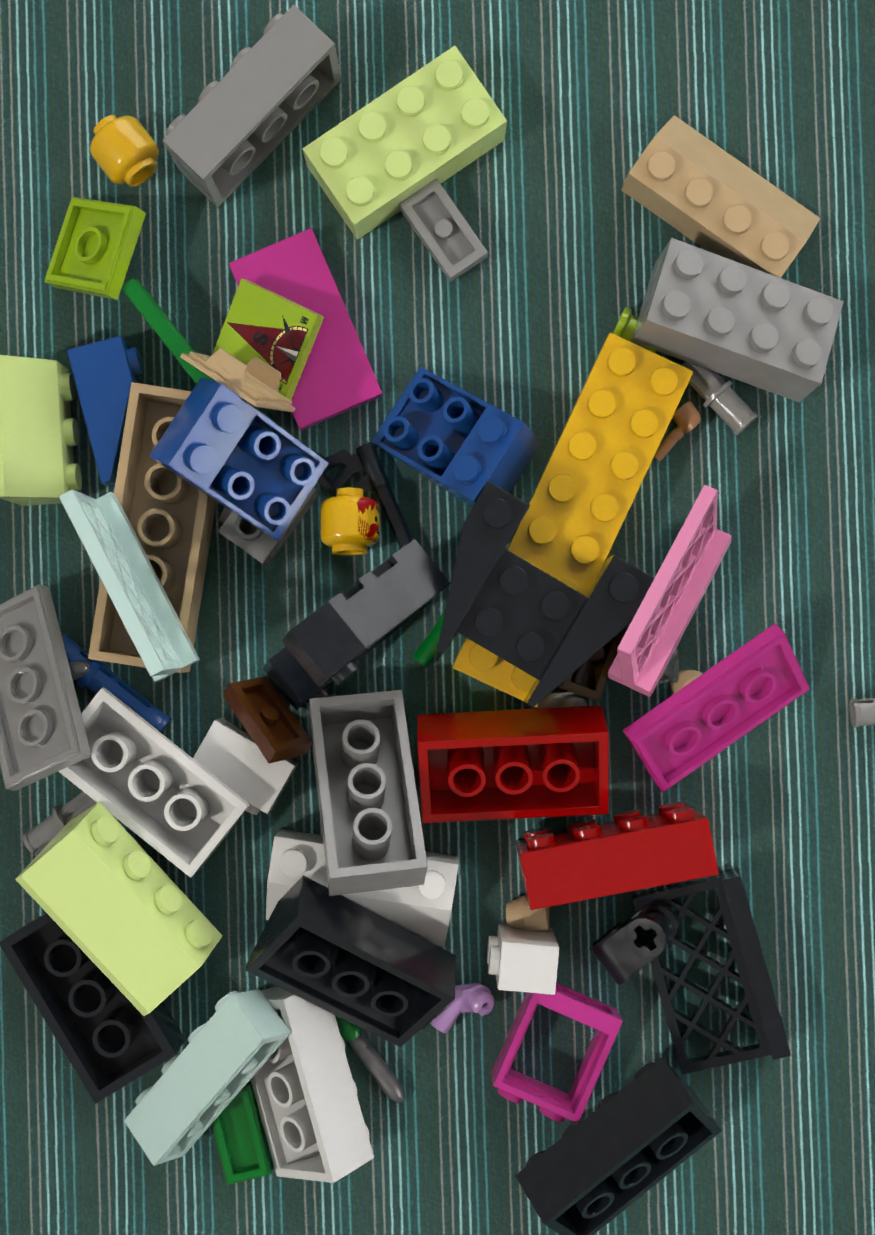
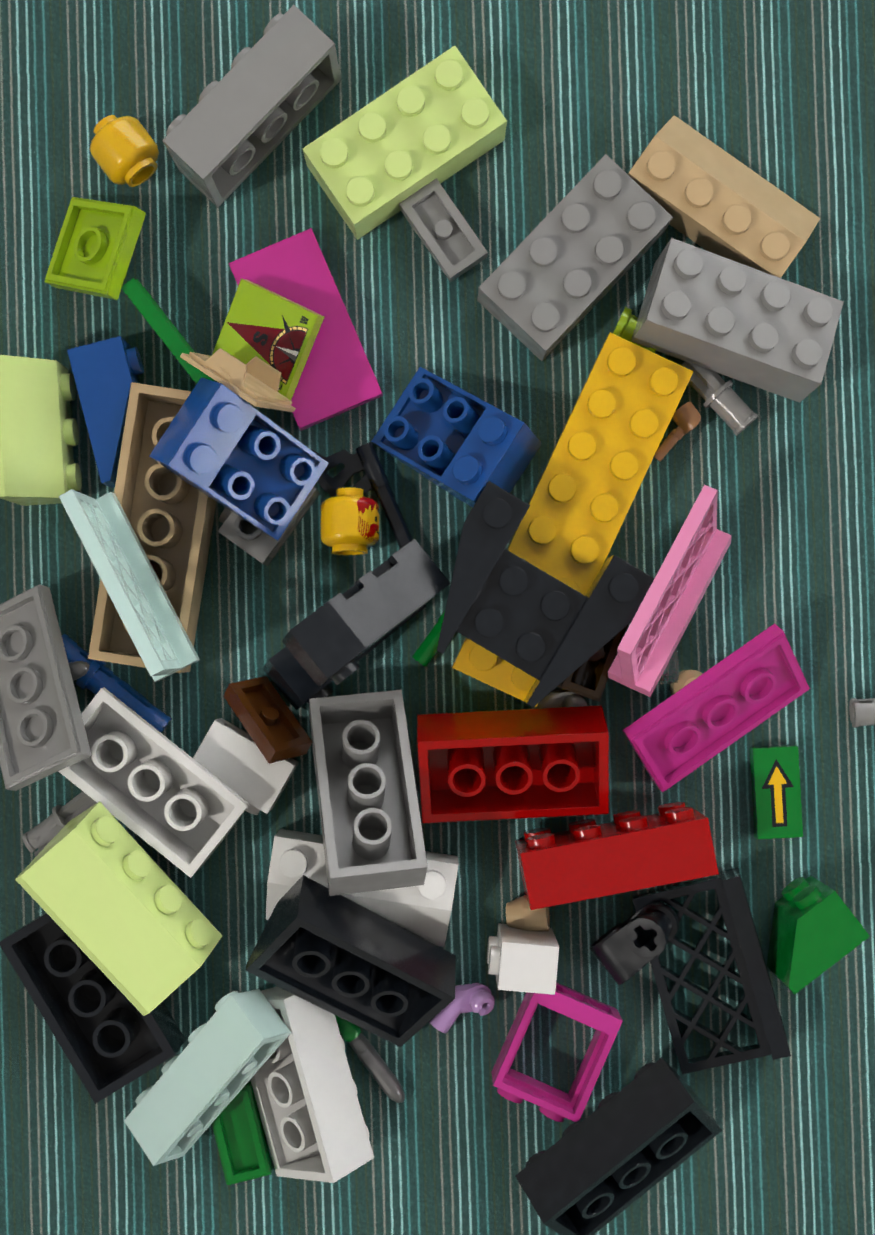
(573, 257): none -> light grey brick
(776, 792): none -> green tile
(810, 932): none -> green slope

